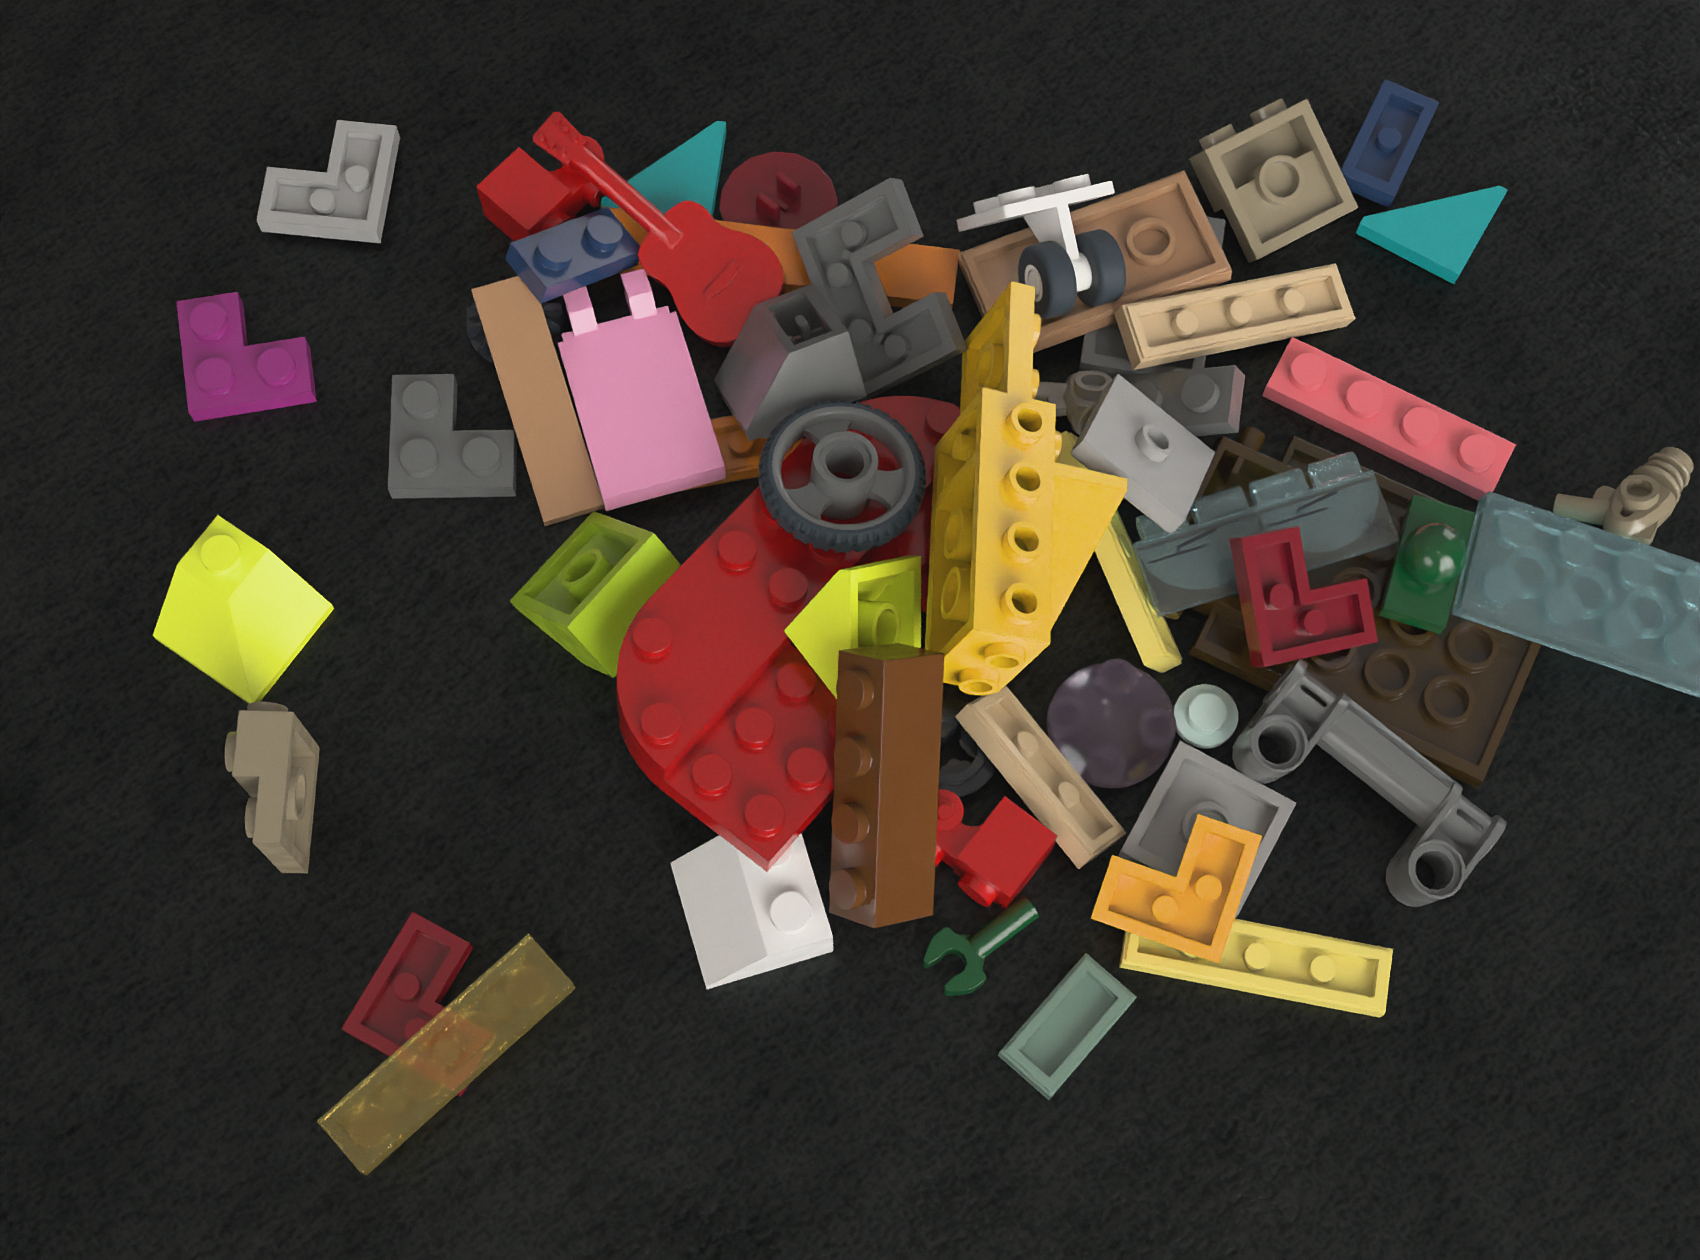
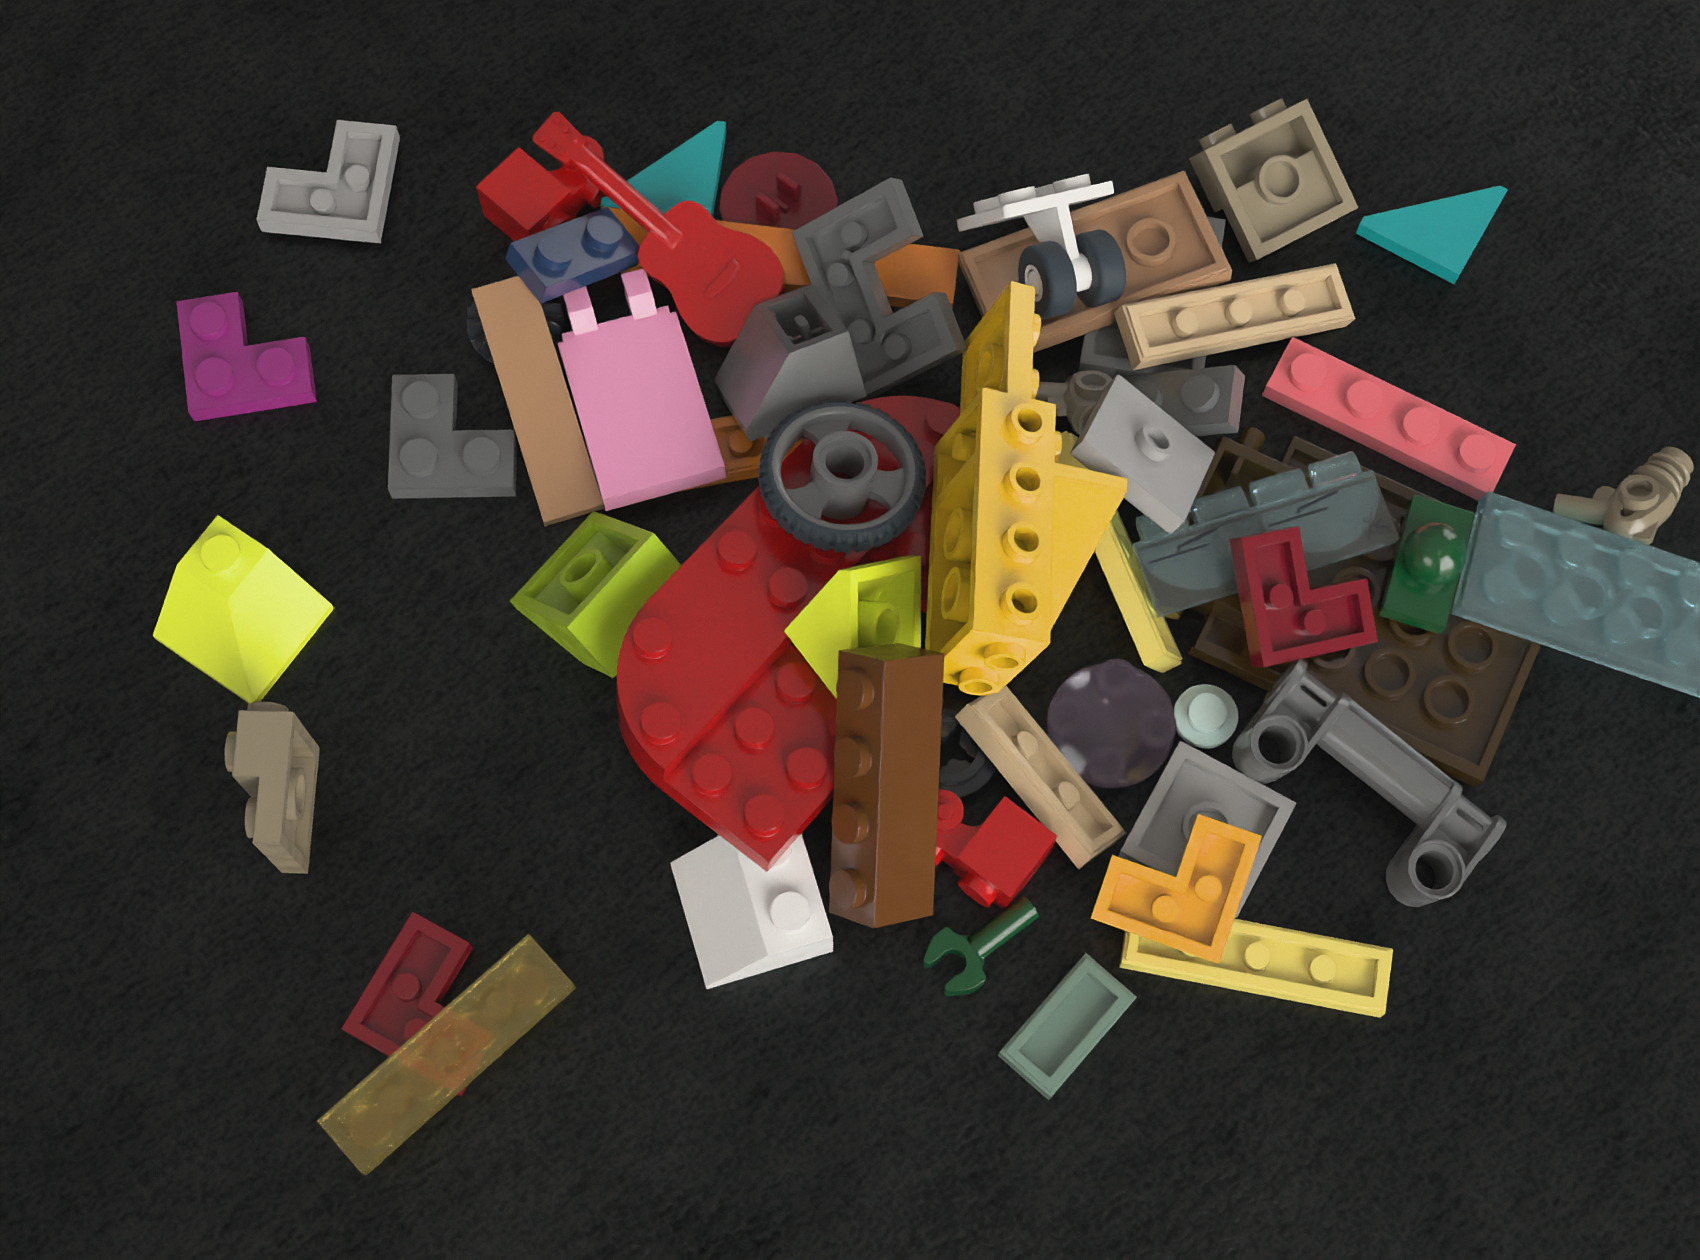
(1387, 142): dark blue plate -> none

